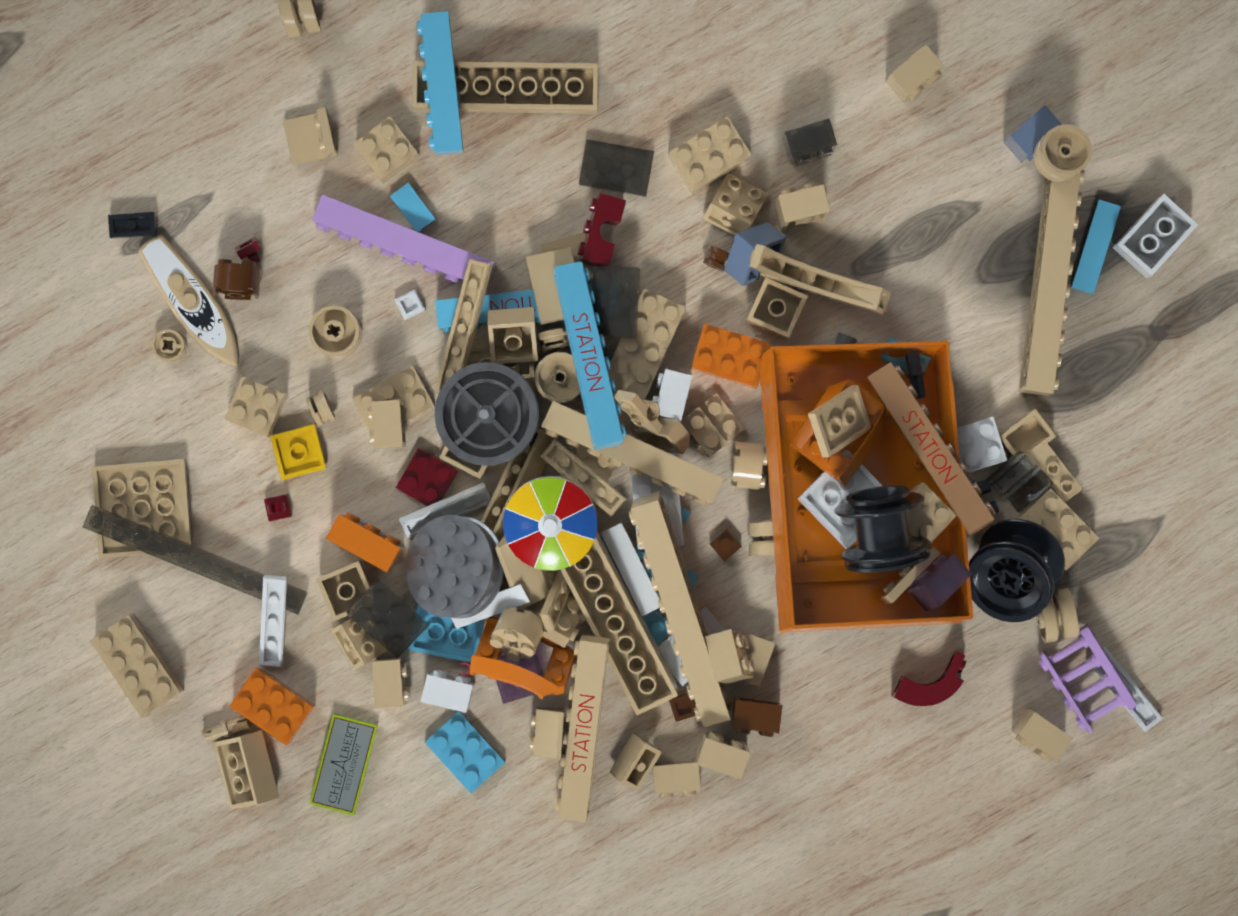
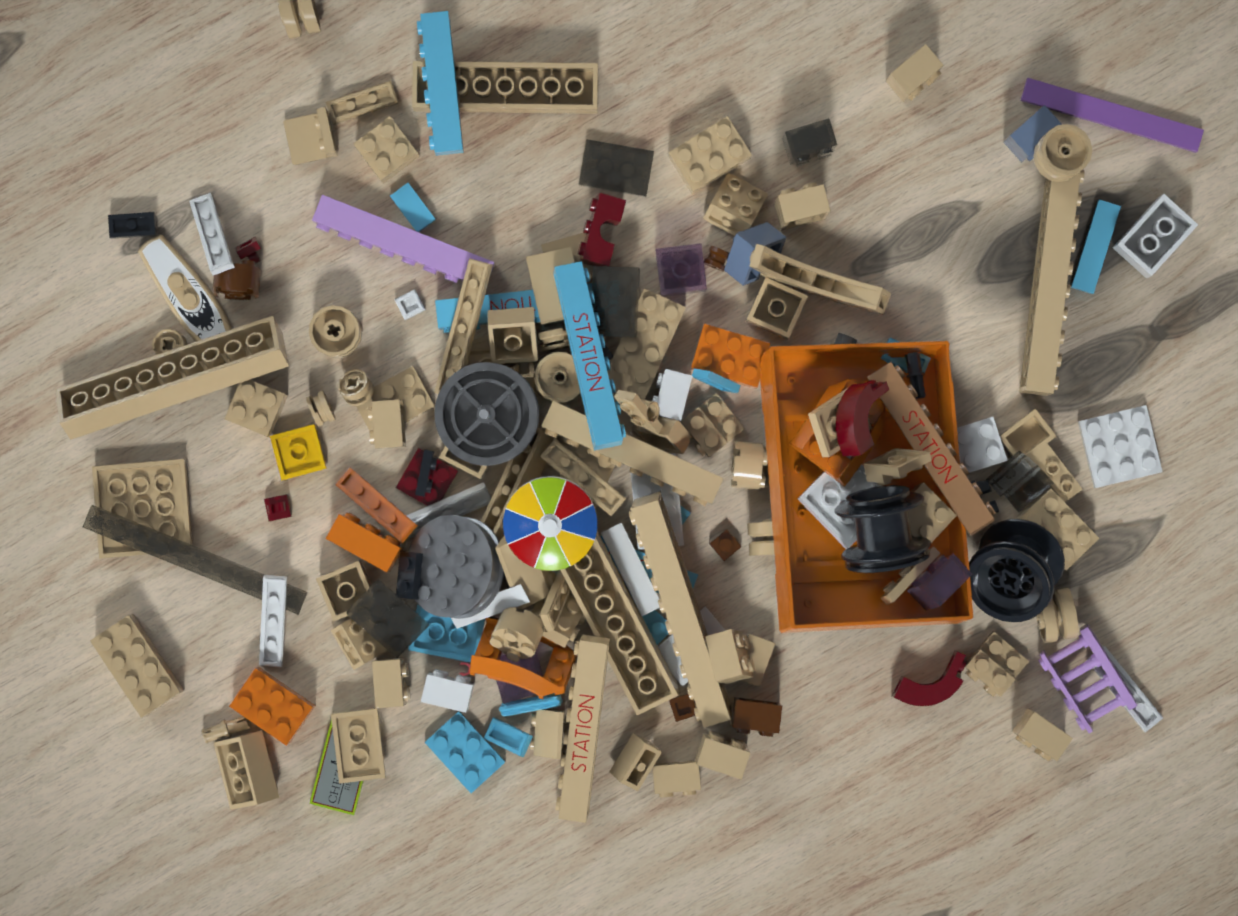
(171, 377): none -> tan brick
(211, 234): none -> white tile
(355, 387): none -> tan wheel
(358, 745): none -> tan plate
(361, 102): none -> tan tile
(376, 505): none -> orange tile
(409, 574): none -> black plate
(424, 483): none -> black plate
(508, 737): none -> medium azure tile
(530, 704): none -> medium azure axle
(680, 270): none -> clear purple brick
(716, 380): none -> medium azure tile
(852, 417): none -> dark red arch
(895, 465): none -> tan plate
(995, 665): none -> tan plate
(1112, 115): none -> medium lavender tile
(1120, 446): none -> white plate

